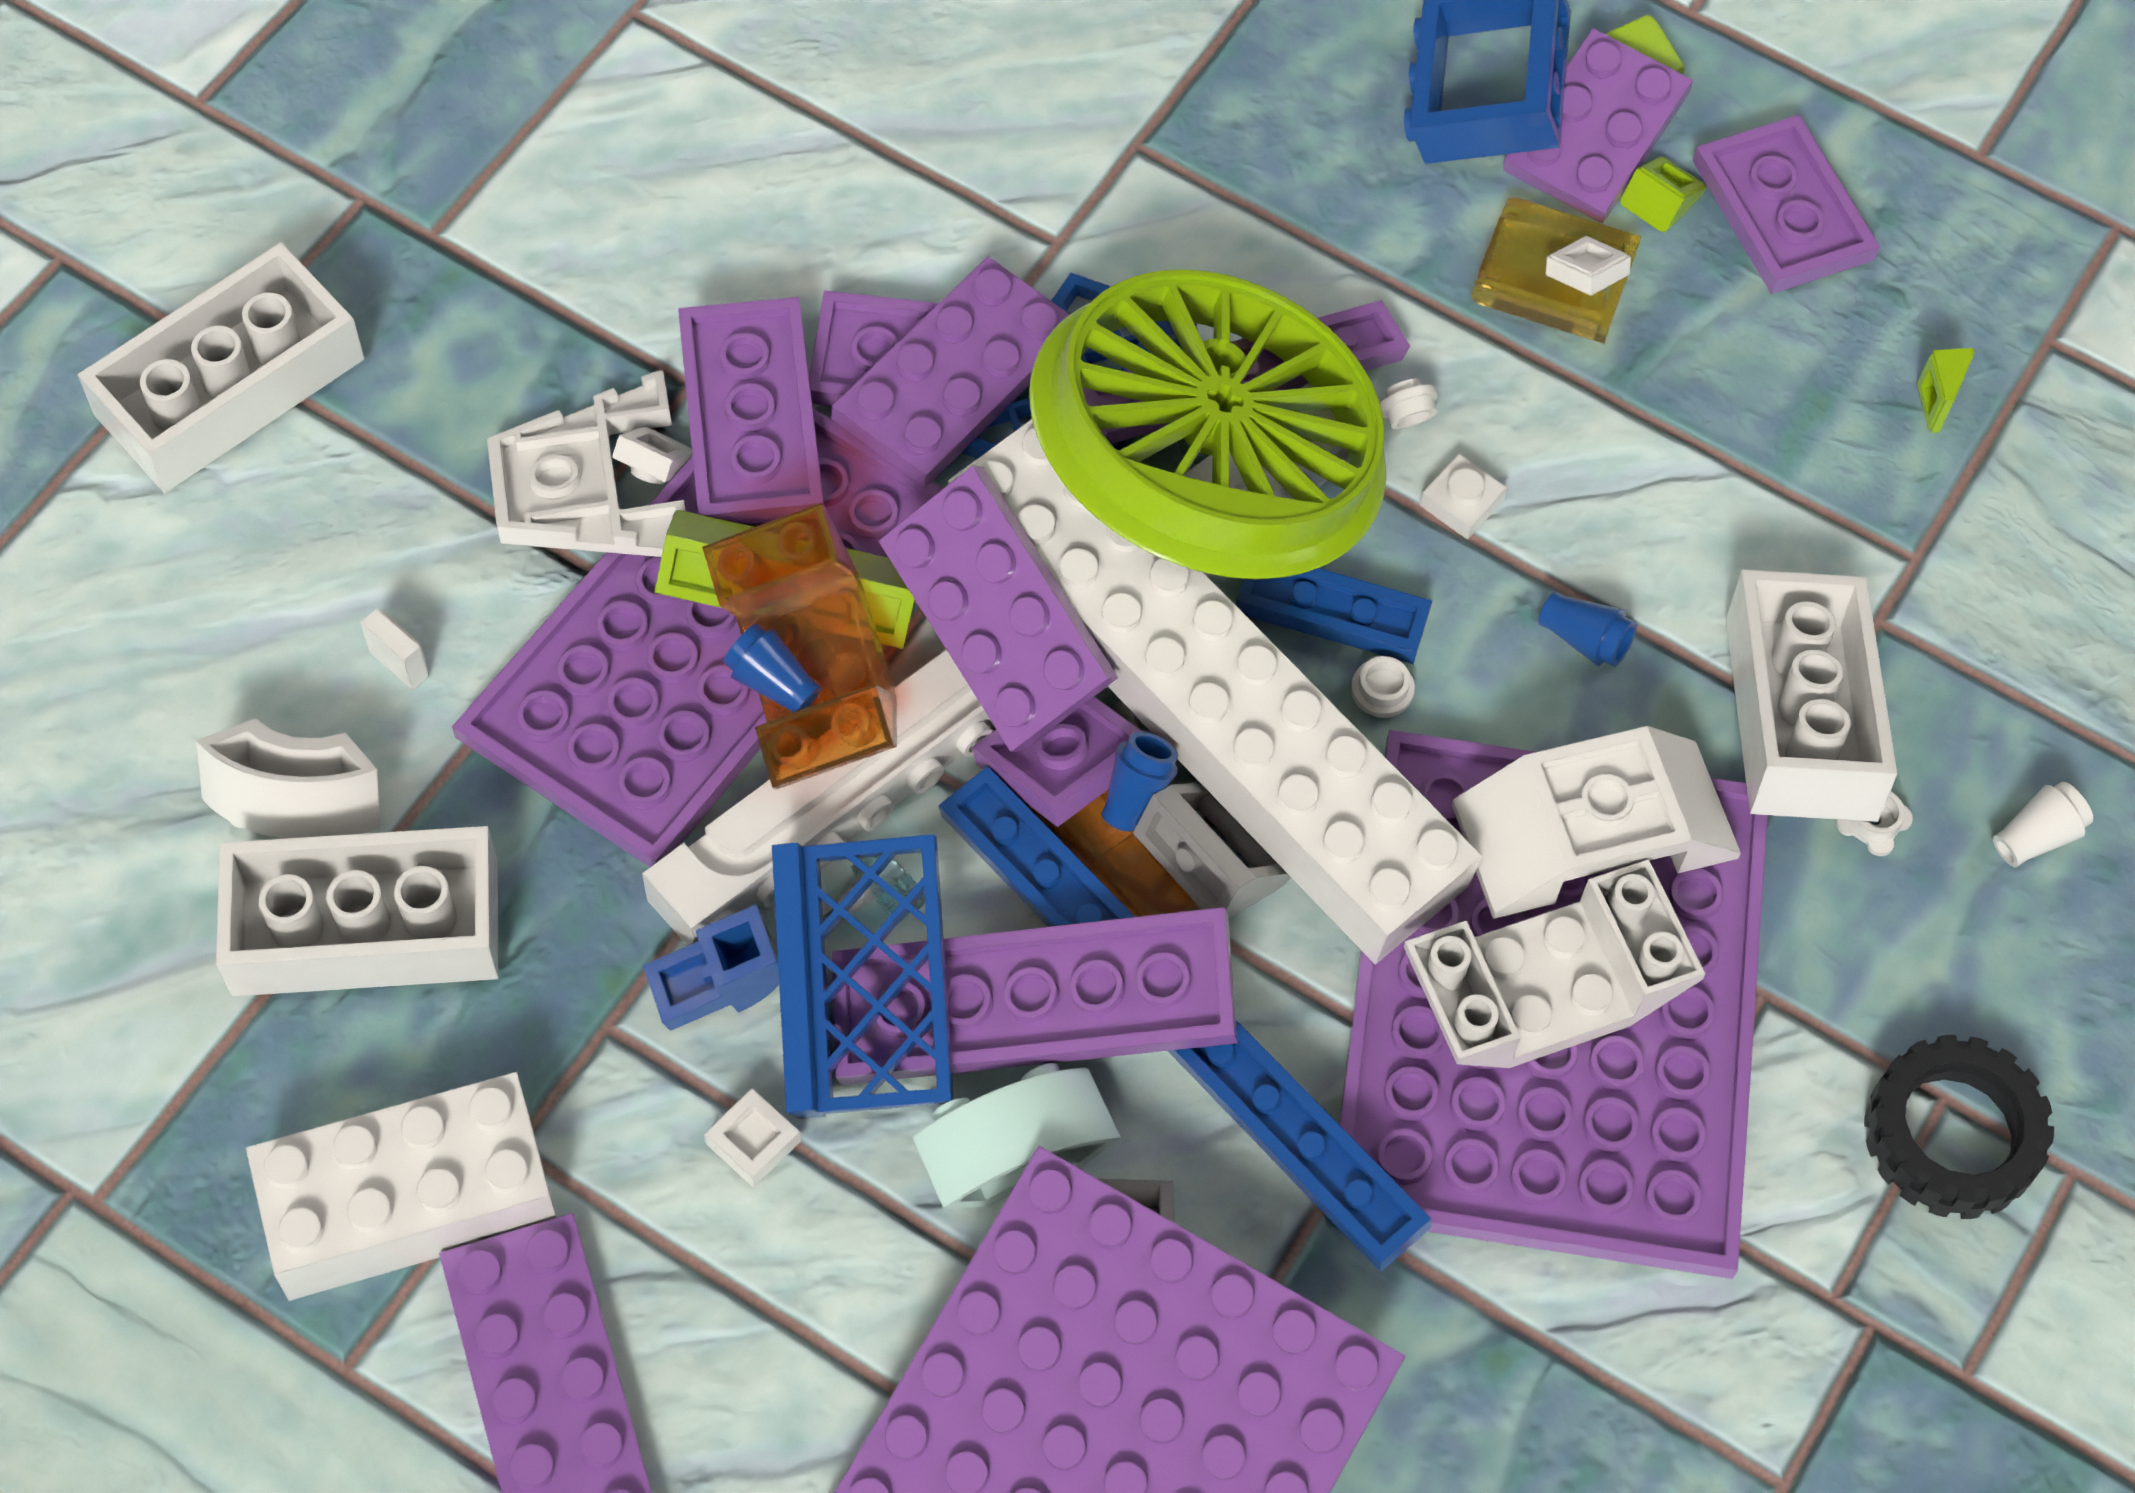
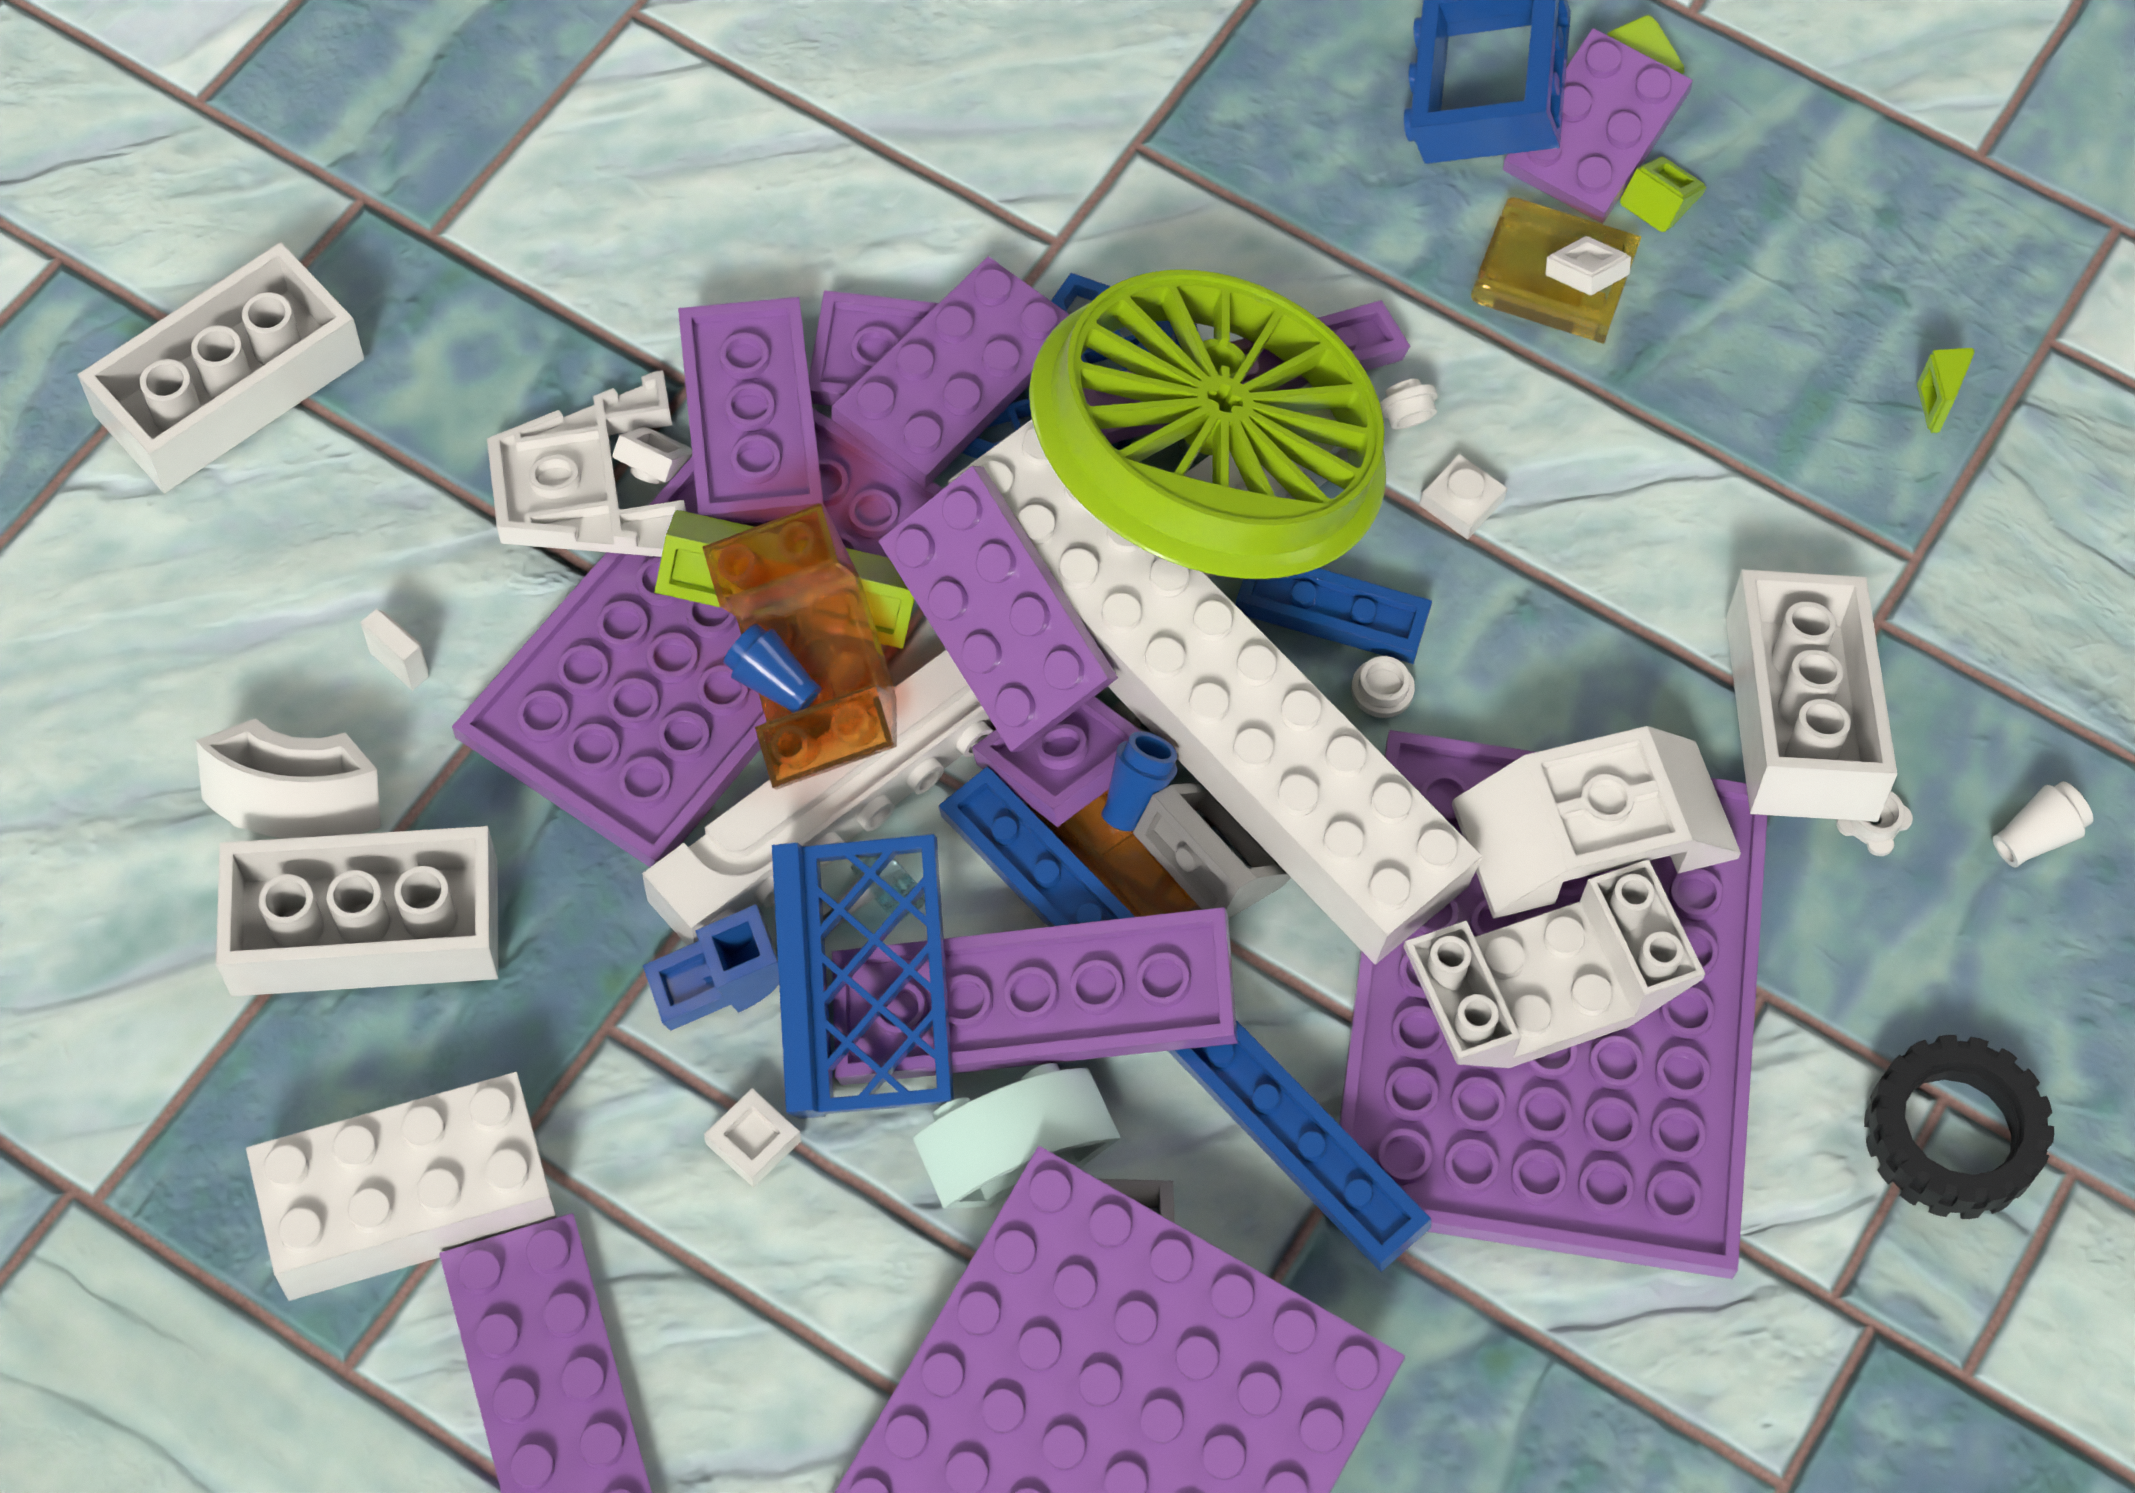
(1591, 628): blue cone -> none
(1785, 204): medium lavender plate -> none

